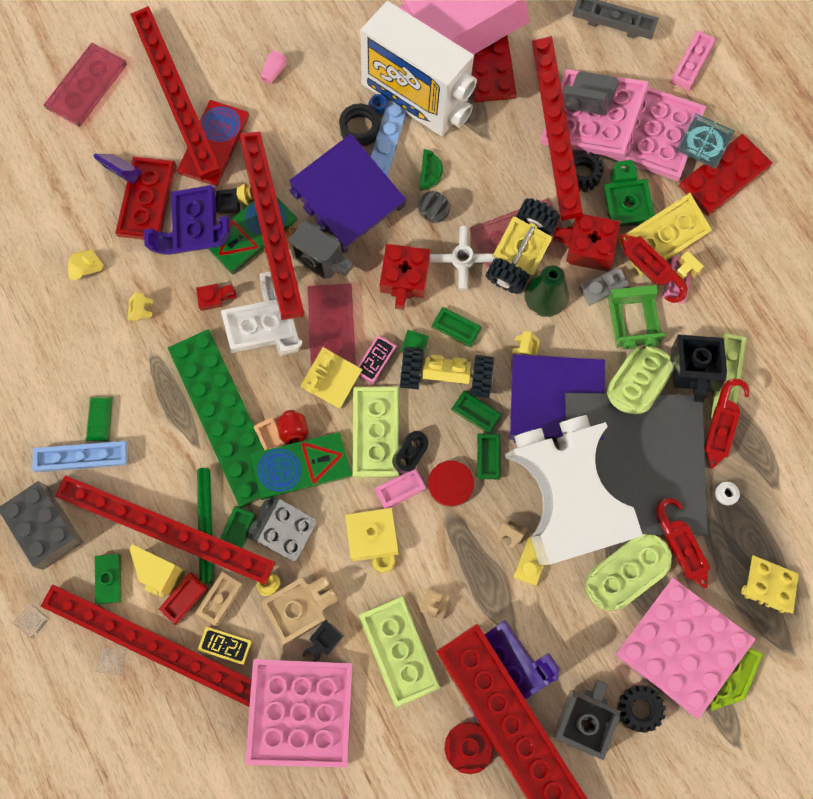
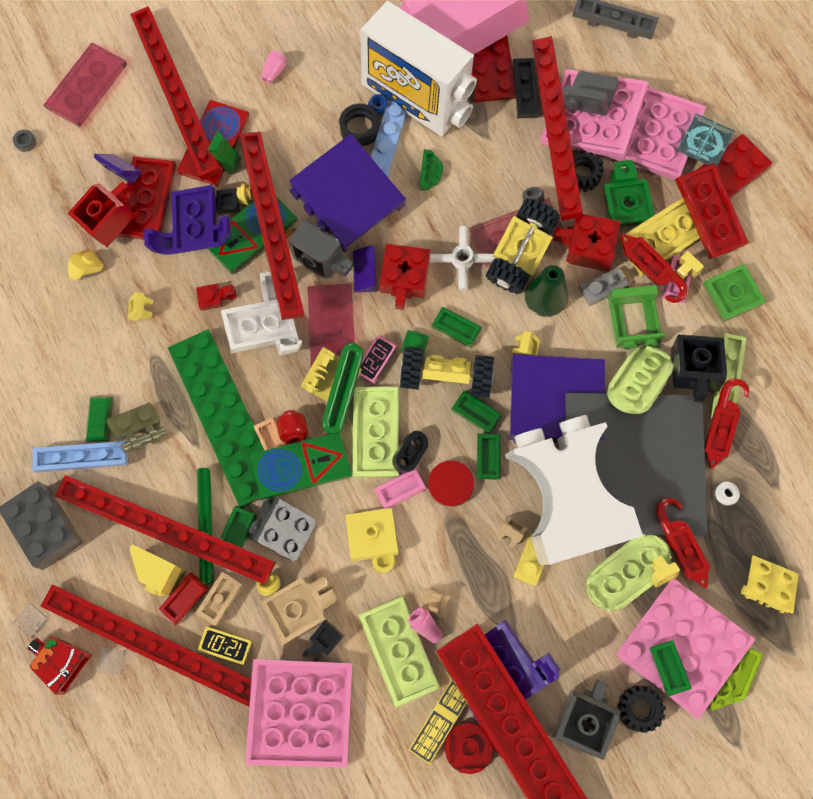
(24, 140): none -> dark grey tile
(57, 663): none -> red torso
(103, 212): none -> red hinge
(107, 579): green plate -> none
(133, 422): none -> olive plate
(224, 153): none -> green tile
(342, 388): none -> green piece
(364, 269): none -> dark purple slope
(424, 624): none -> bright pink cone
(433, 206): dark grey piece -> none
(438, 724): none -> tile
(525, 88): none -> black plate
(535, 193): none -> dark grey tile
(663, 571): none -> light yellow tile
(670, 668): none -> green tile
(693, 60): bright pink tile -> none
(711, 211): none -> red tile
(734, 292): none -> bright green plate

